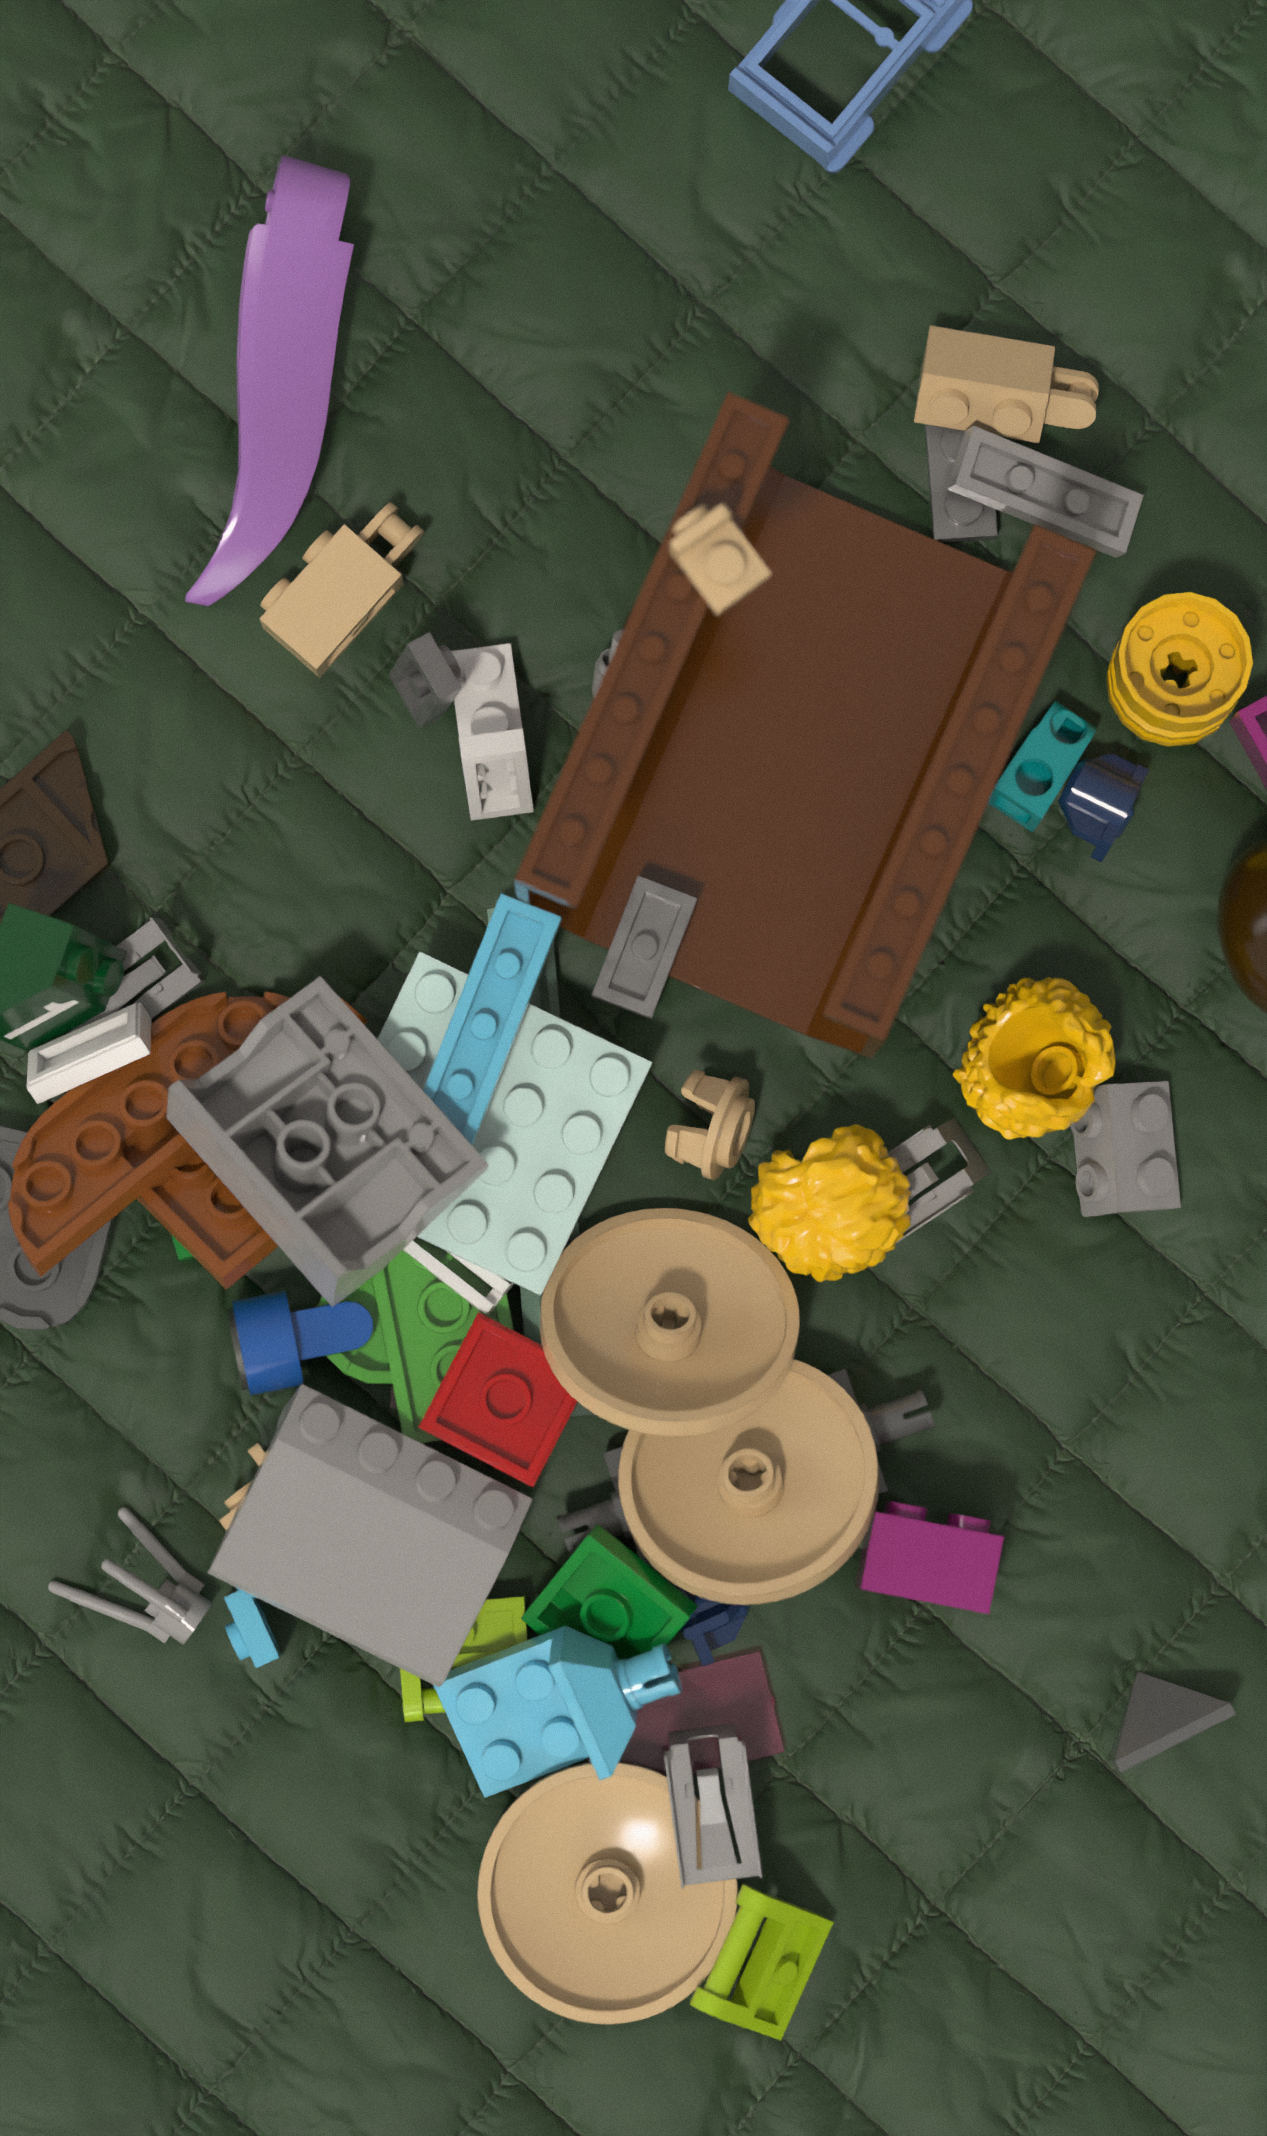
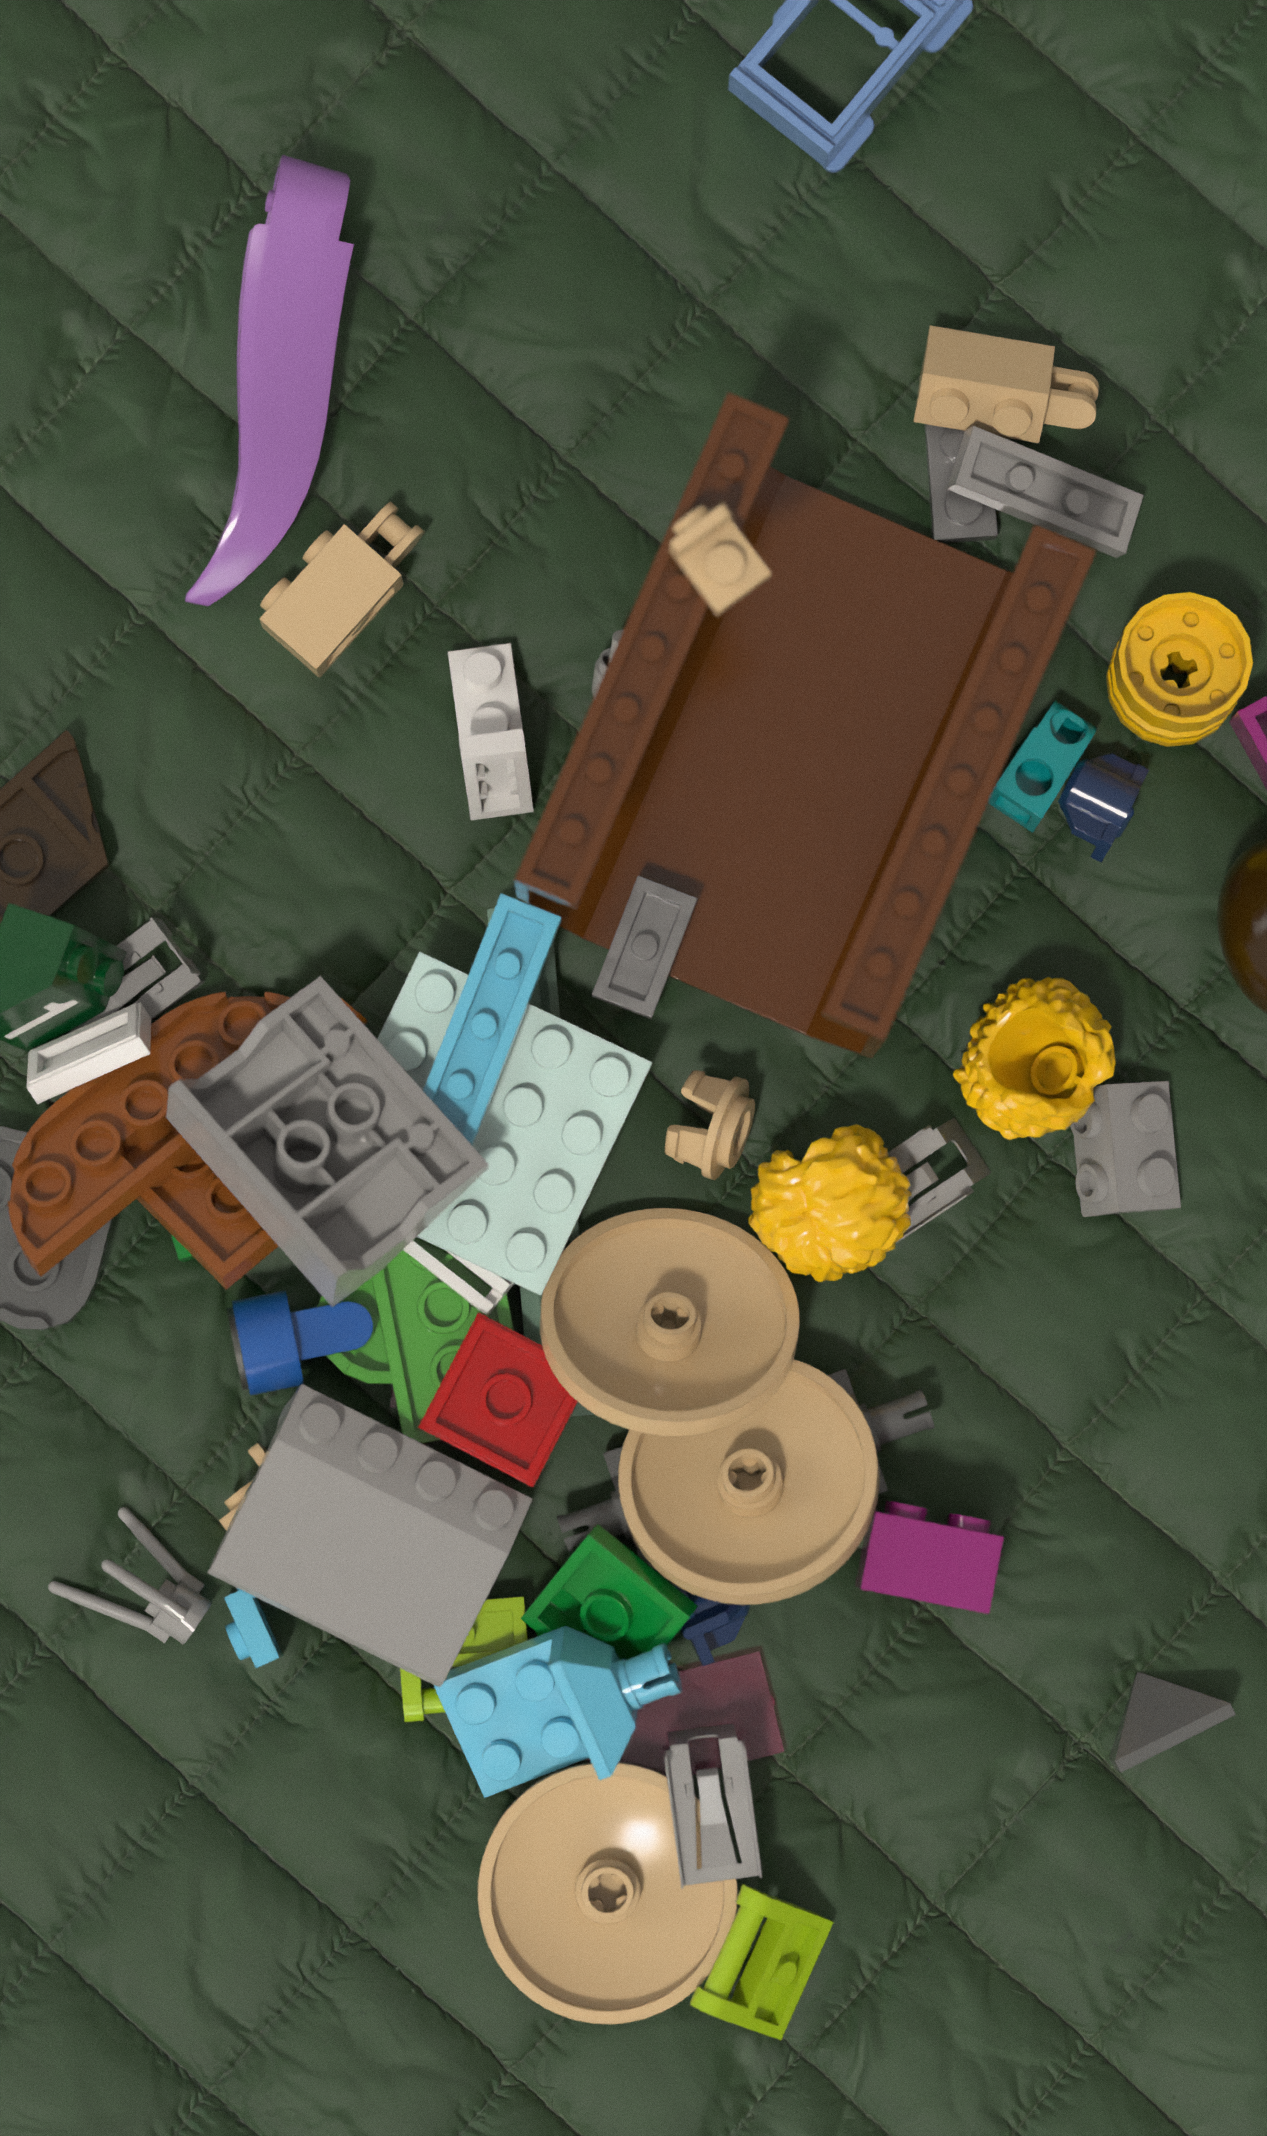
(426, 679): flat silver plate -> none

